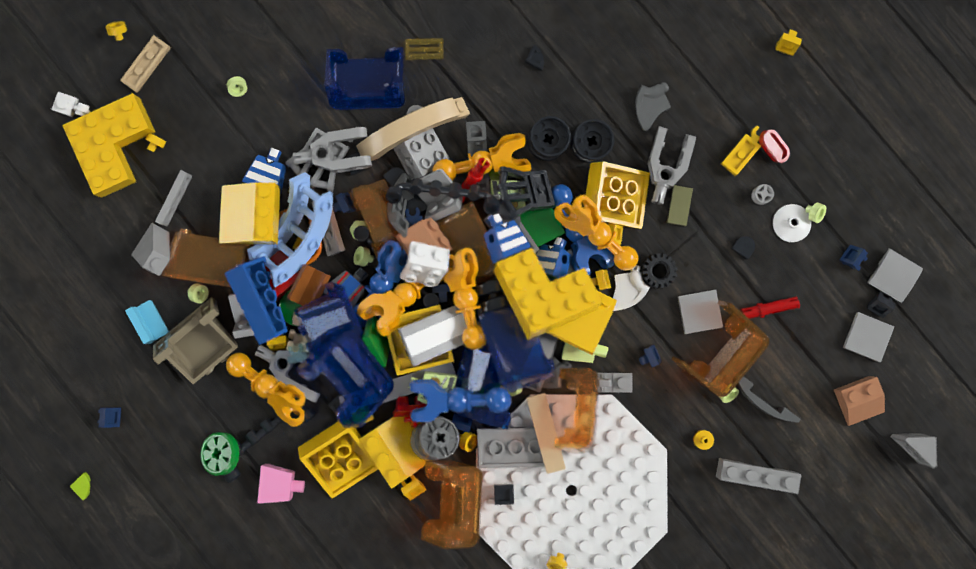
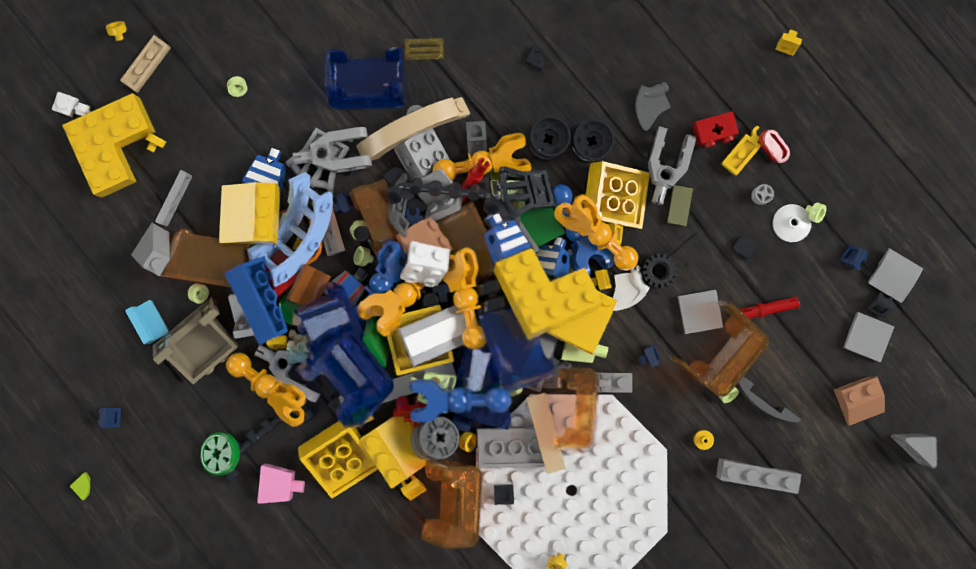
(724, 123): none -> red brick

